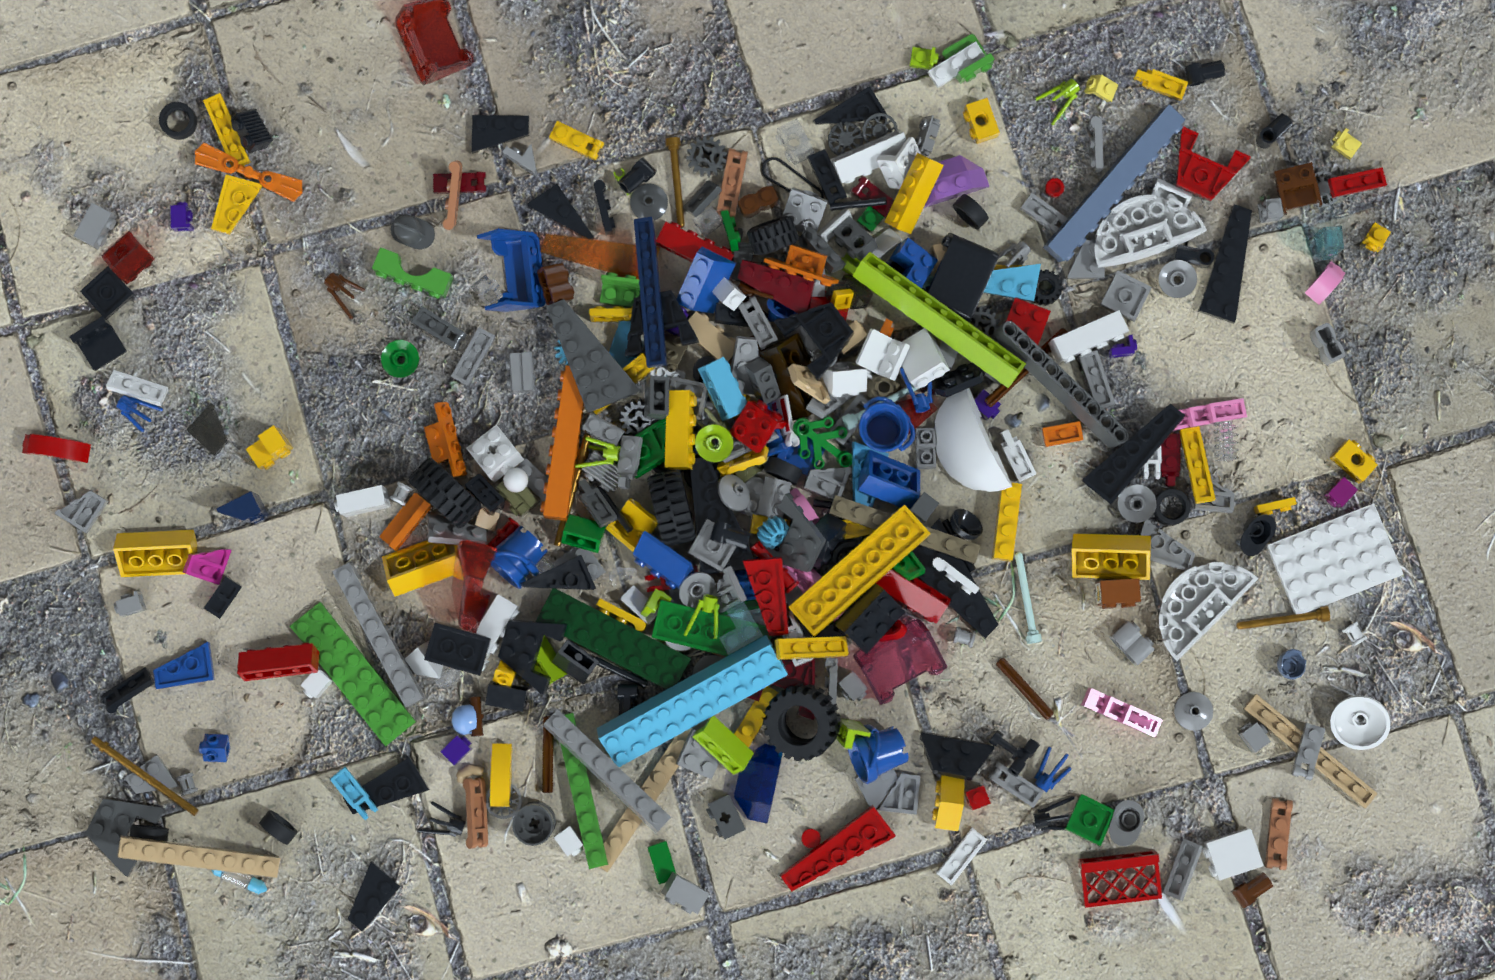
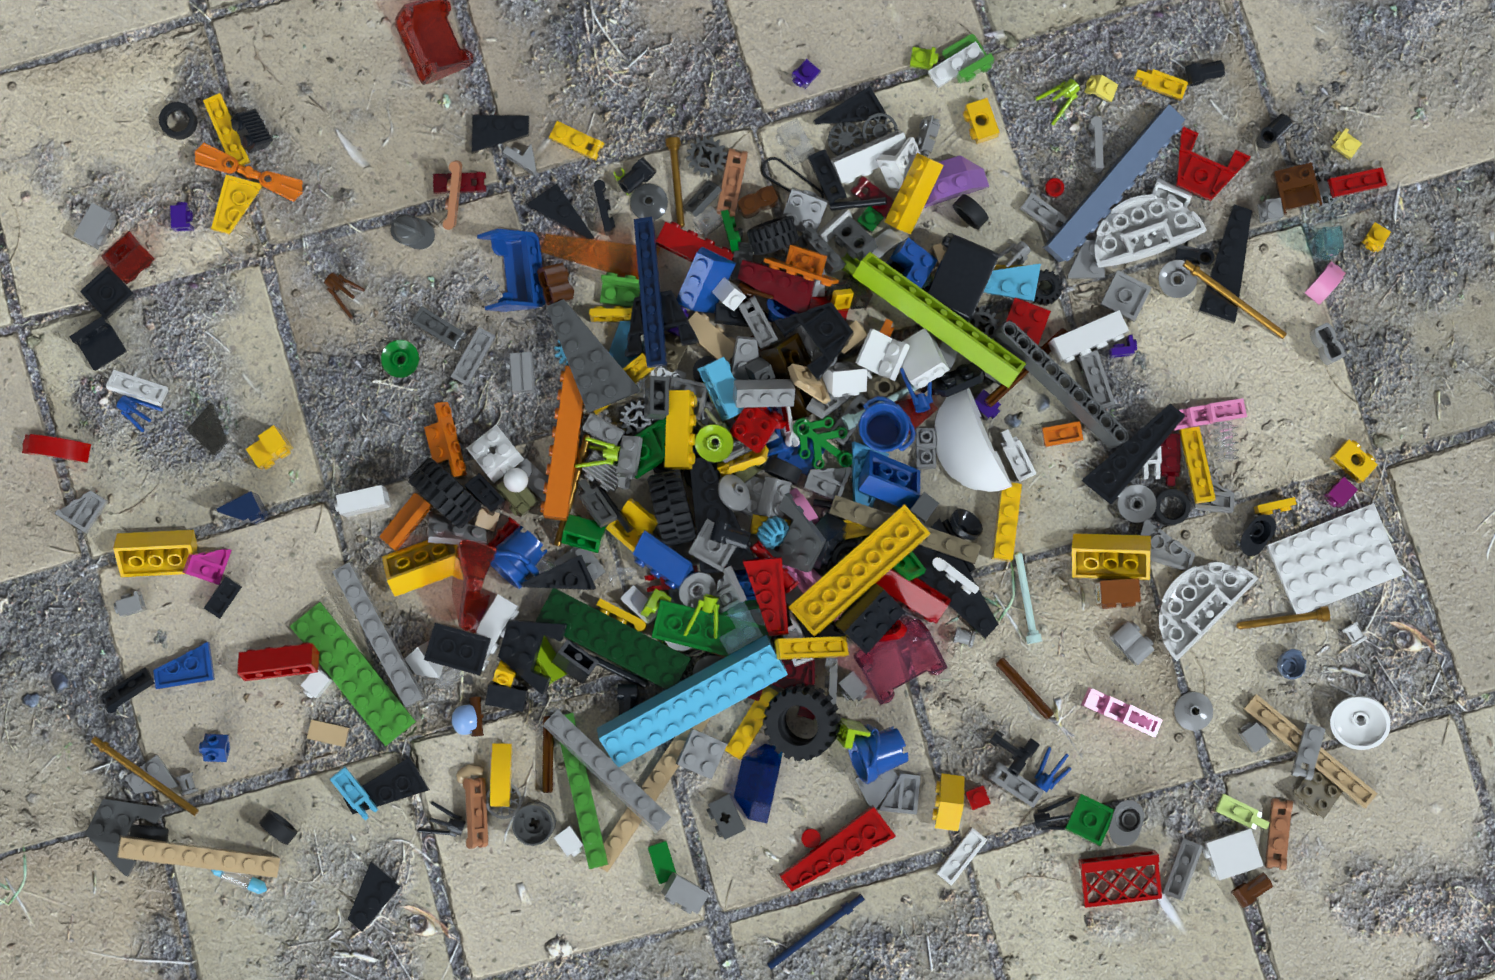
(328, 733): none -> tan tile
(401, 493): white bush -> none
(435, 281): bright green arch -> none
(457, 749): dark purple brick -> none
(723, 745): lime panel -> none
(763, 393): none -> light grey brick
(805, 74): none -> dark purple bracket
(847, 908): none -> dark blue bar
(955, 756): black wing -> none
(1195, 270): none -> pearl gold bar
(1240, 812): none -> yellowish green hinge
(1318, 793): none -> dark tan hinge

